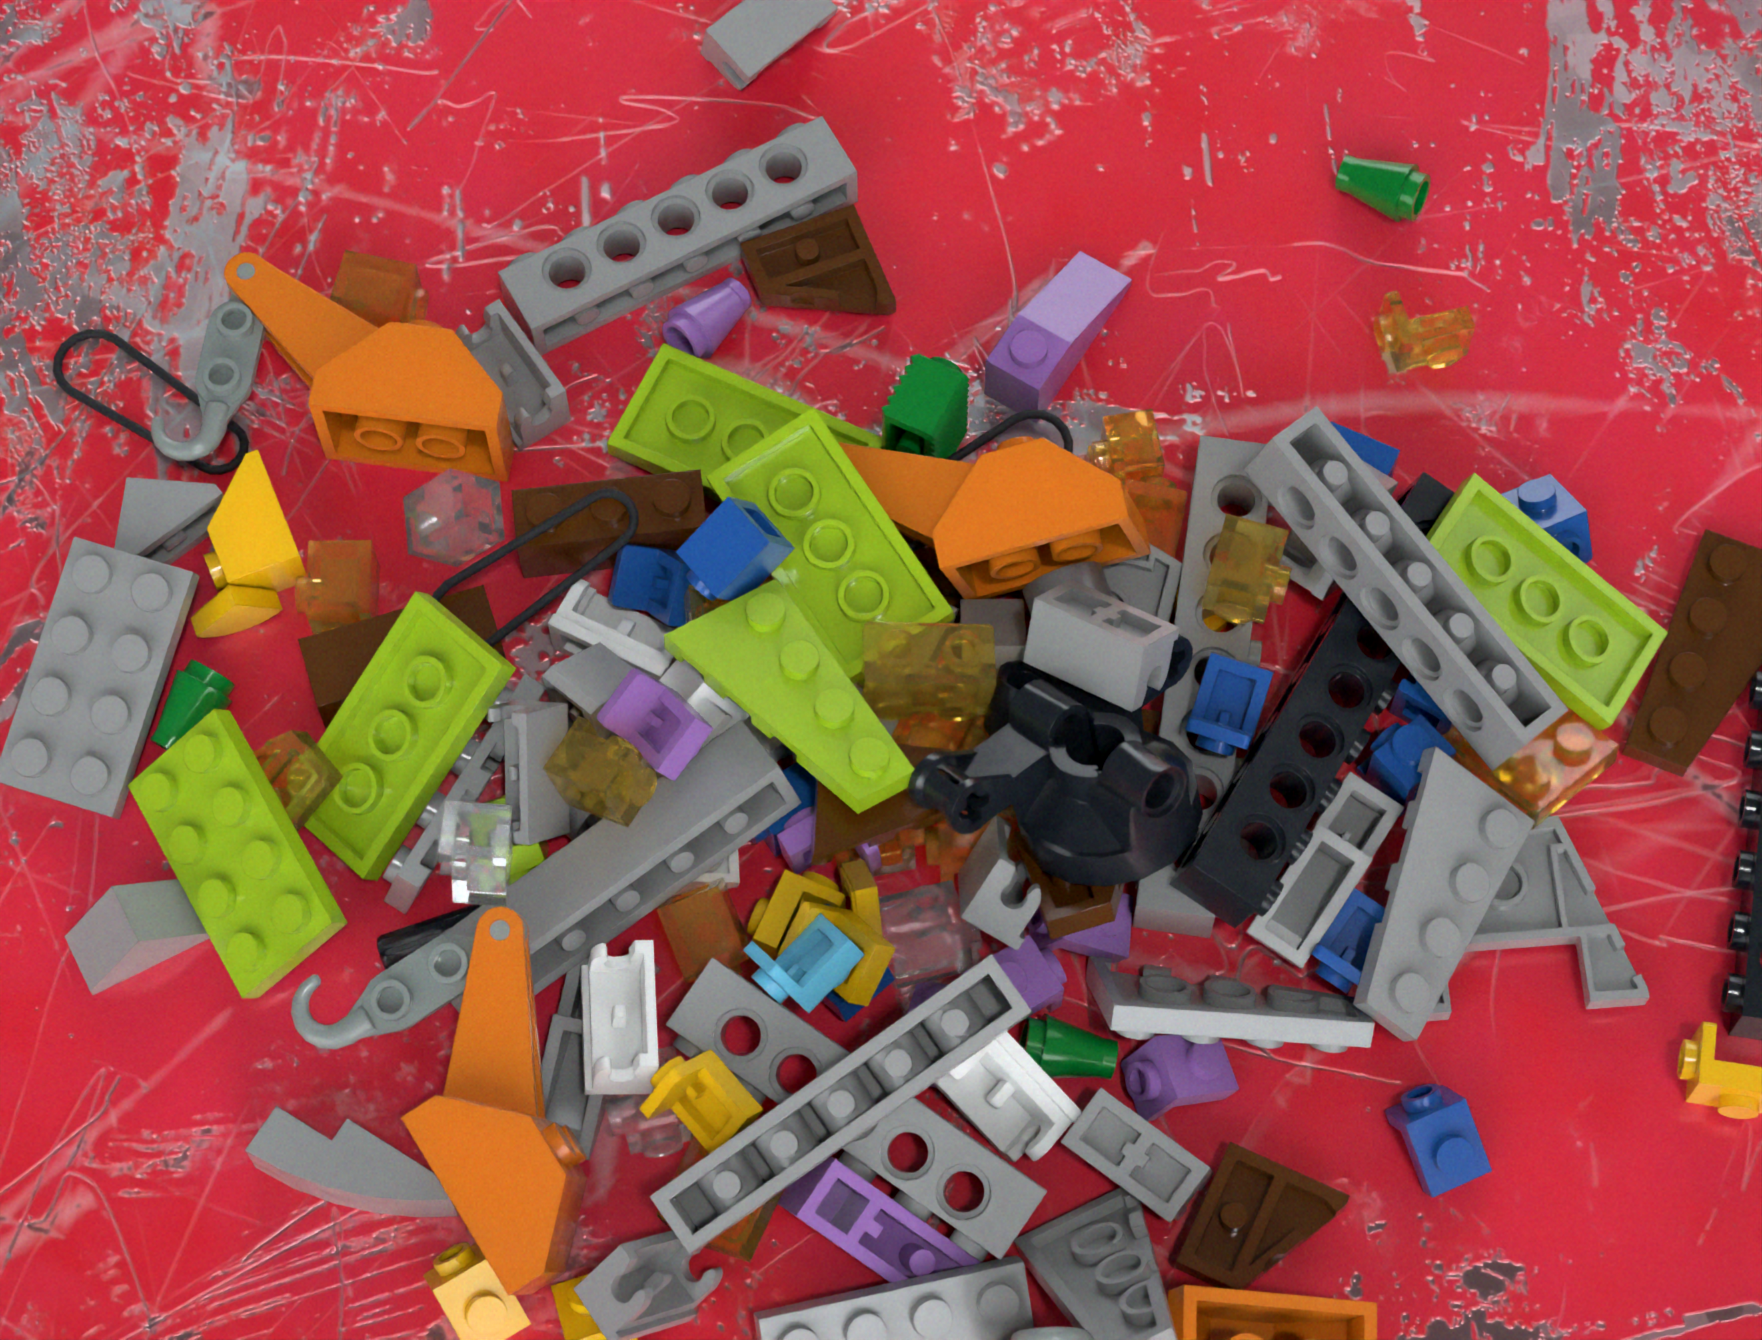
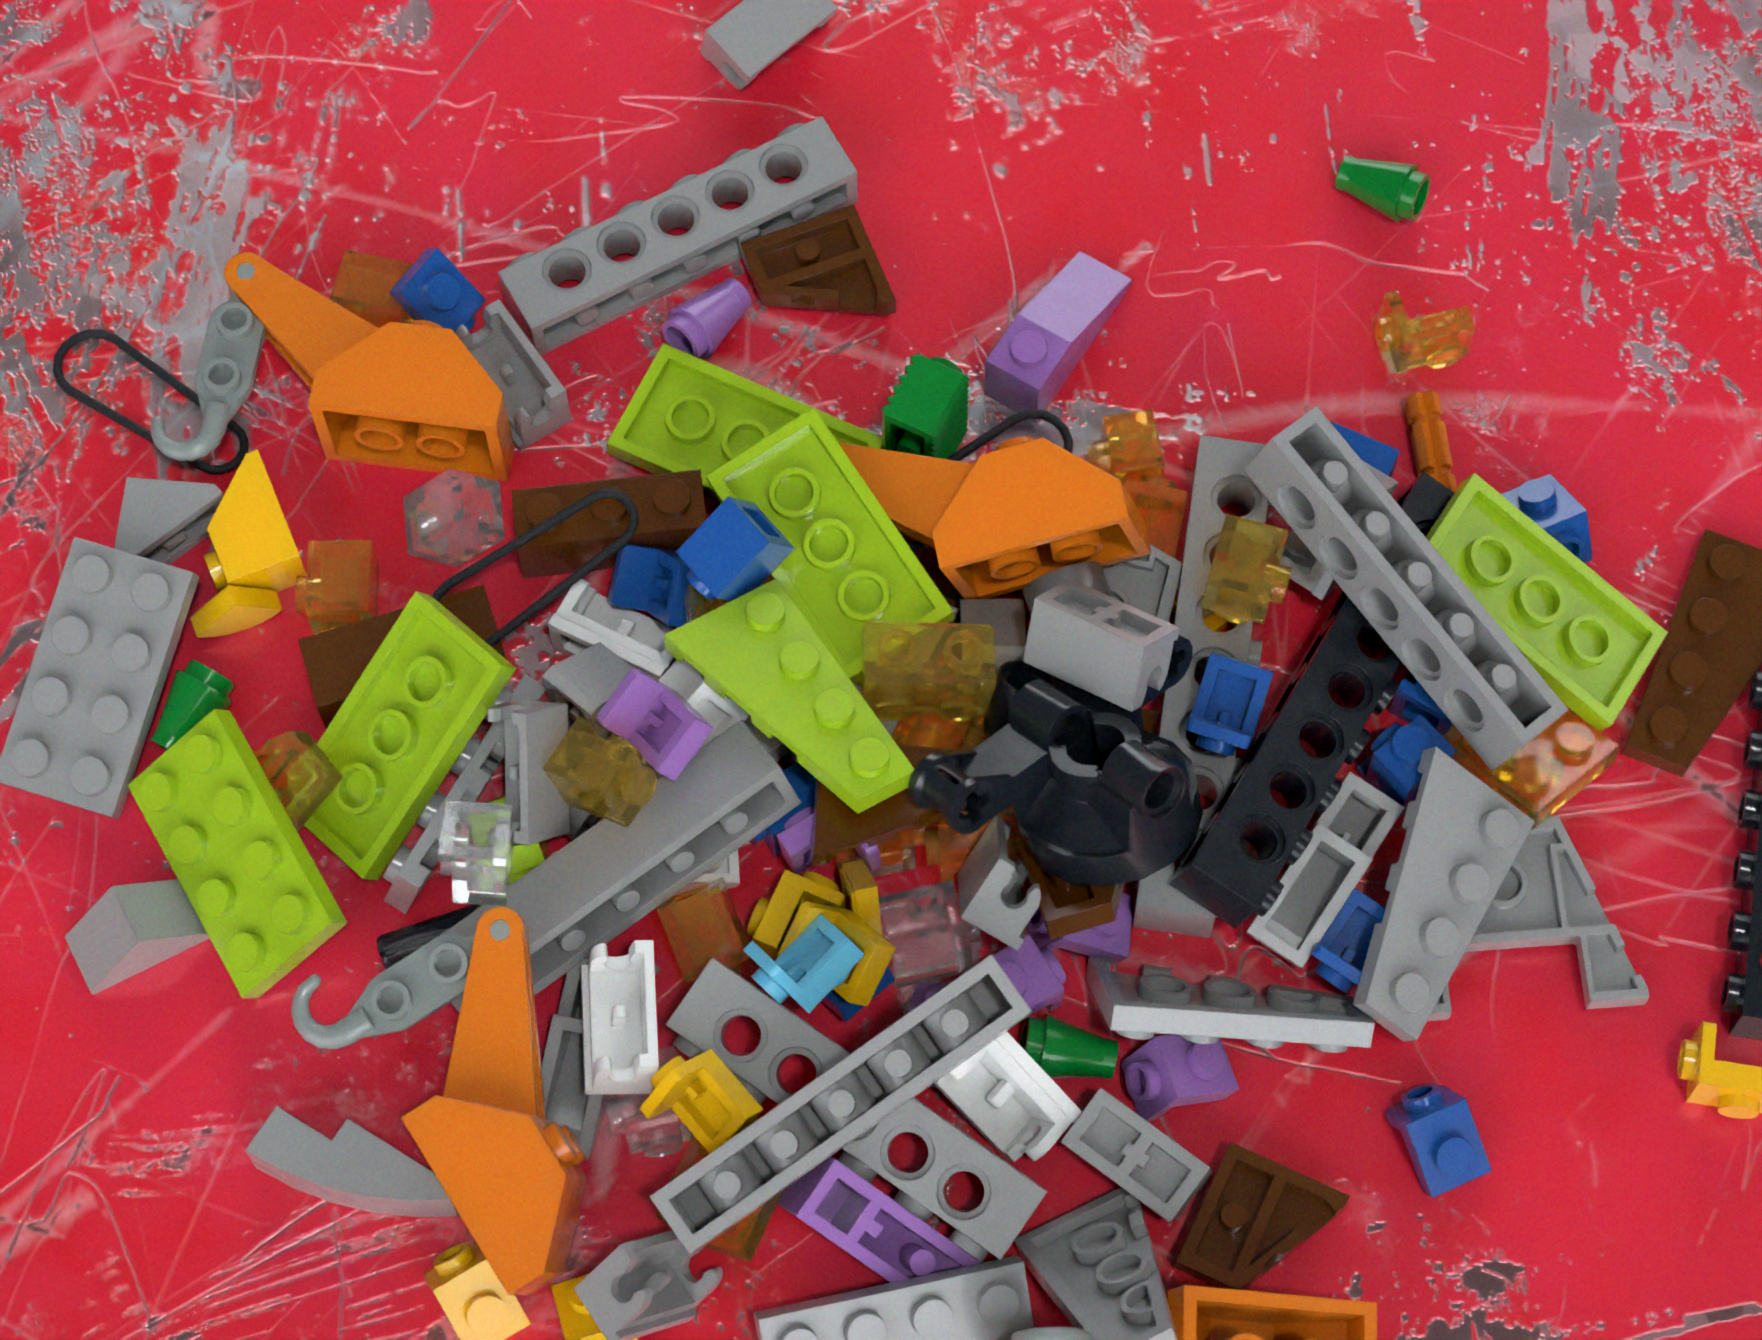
(437, 292): none -> blue bracket
(1430, 437): none -> orange axle

